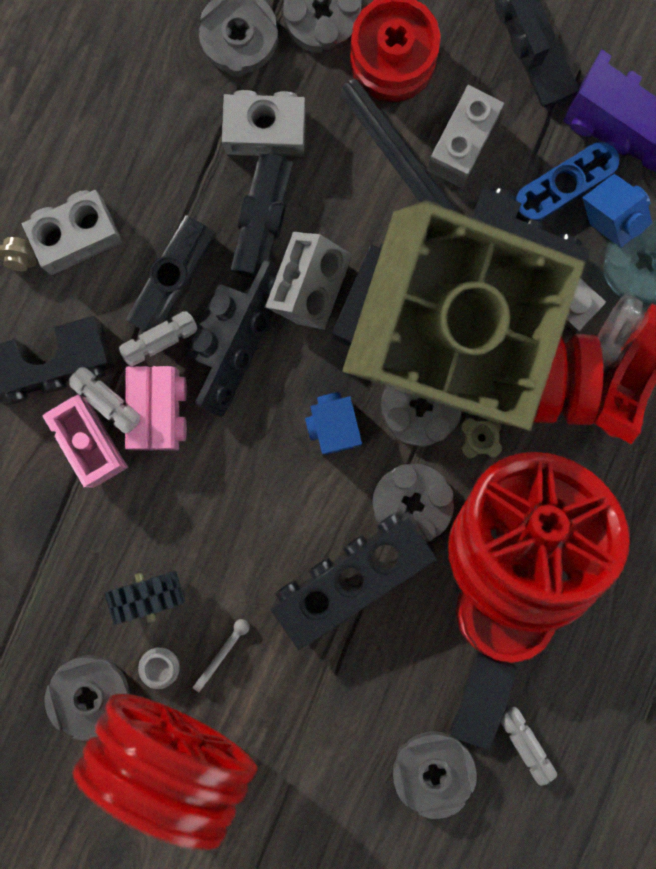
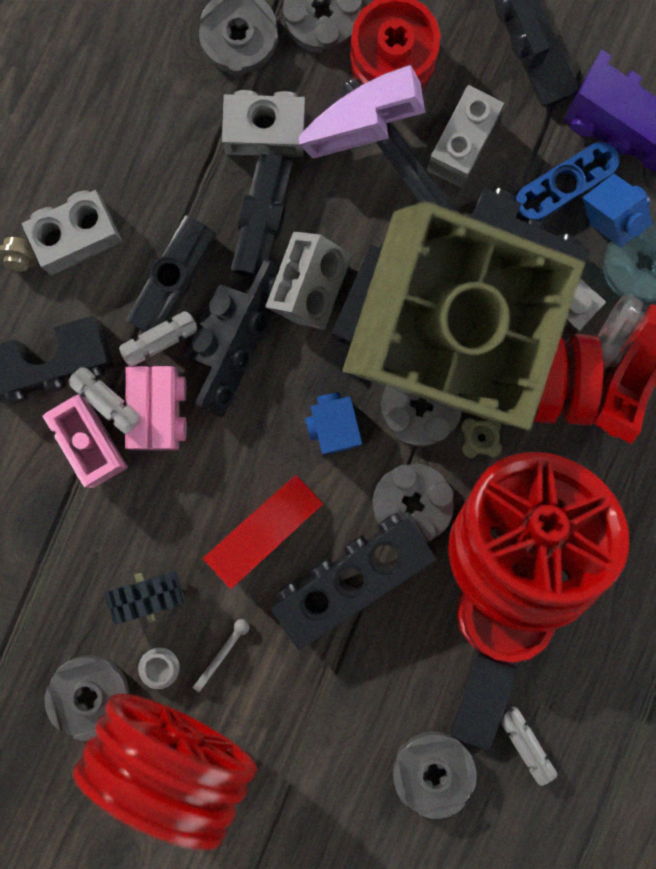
(262, 532): none -> red slope
(363, 114): none -> lavender slope

